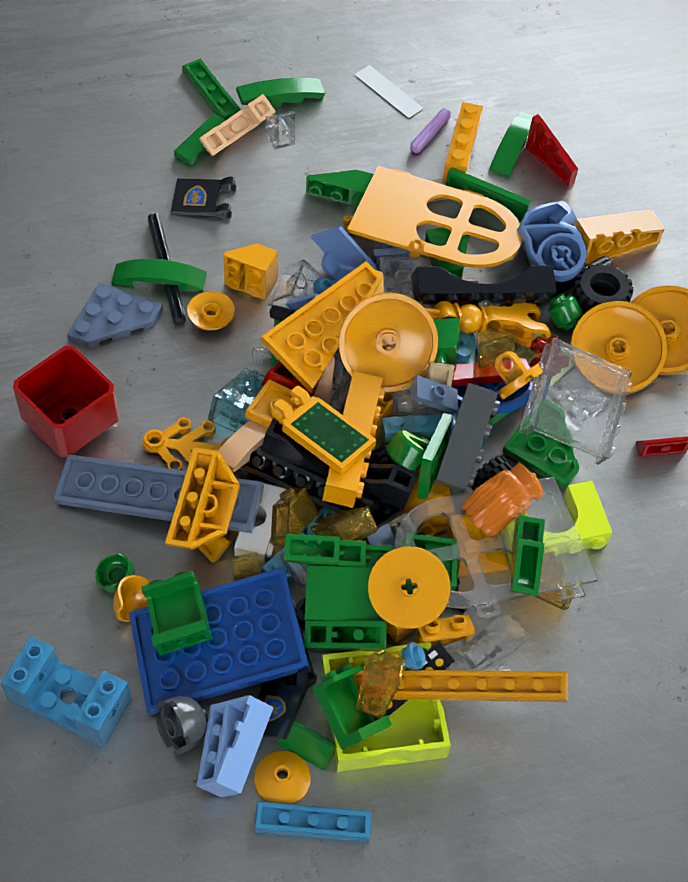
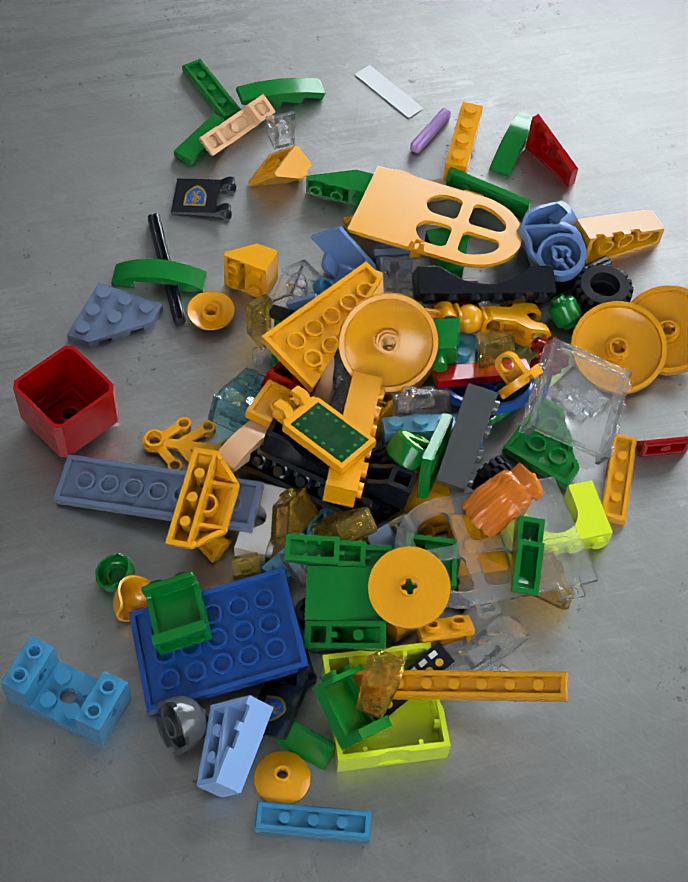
(258, 318): none -> clear yellow panel
(282, 168): none -> light orange slope
(414, 656): dark azure plate -> none
(434, 394): sand blue plate -> none
(440, 373): tan tile -> none
(618, 479): none -> light orange tile

